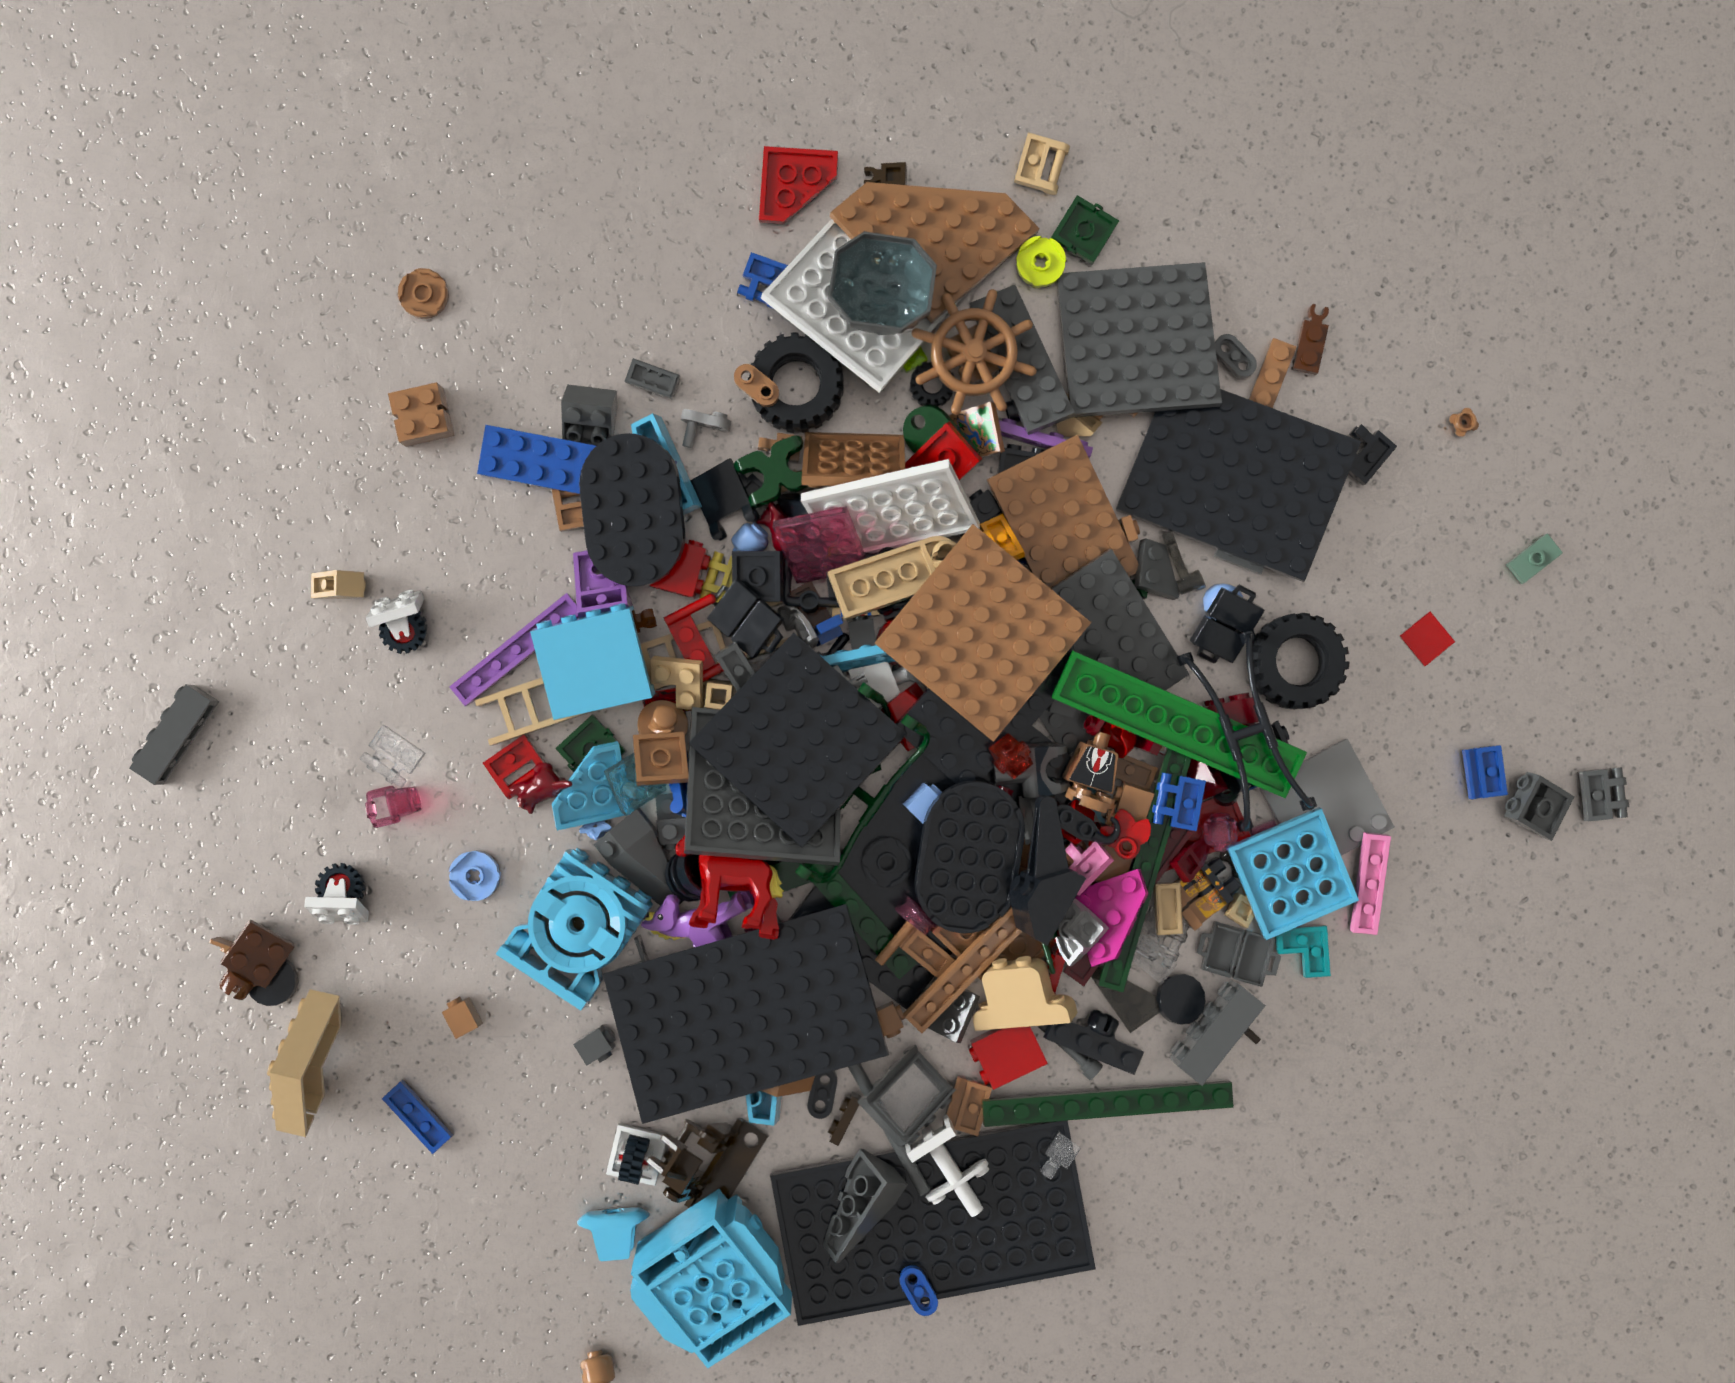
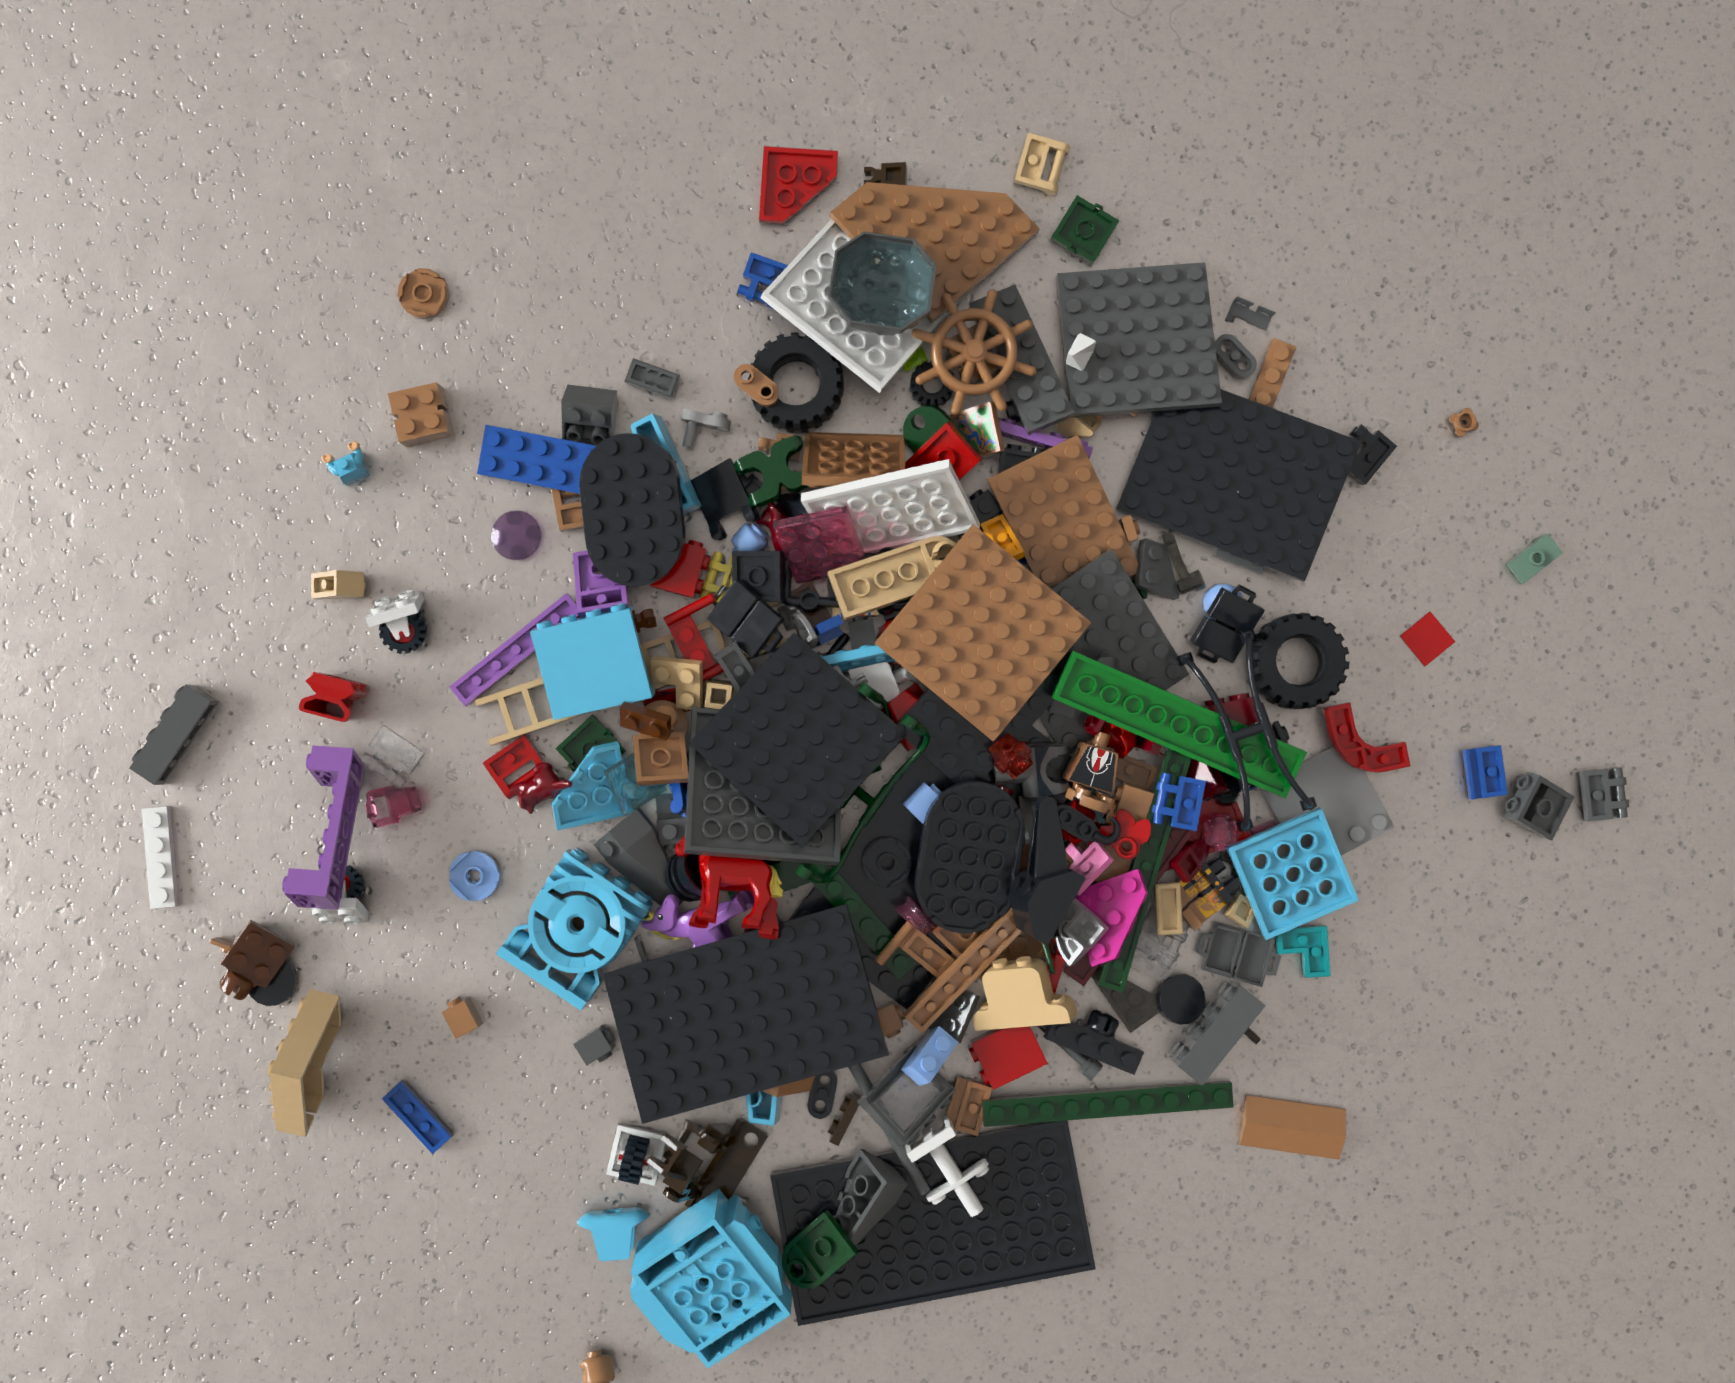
(160, 857): none -> white plate
(333, 696): none -> red piece
(343, 772): none -> medium lavender plate
(350, 467): none -> medium azure piece
(516, 535): none -> clear purple dish
(595, 832): light blue plate -> none
(645, 721): none -> reddish brown plate
(819, 1250): none -> dark green tile
(918, 1289): blue plate -> none
(929, 1056): none -> light blue brick
(1026, 260): neon yellow plate -> none
(1061, 1152): clear plate -> none
(1080, 352): none -> white slope
(1252, 317): none -> dark grey piece
(1293, 1127): none -> medium nougat slope
(1311, 342): reddish brown plate -> none
(1357, 752): none -> red plate
(1370, 883): bright pink plate -> none

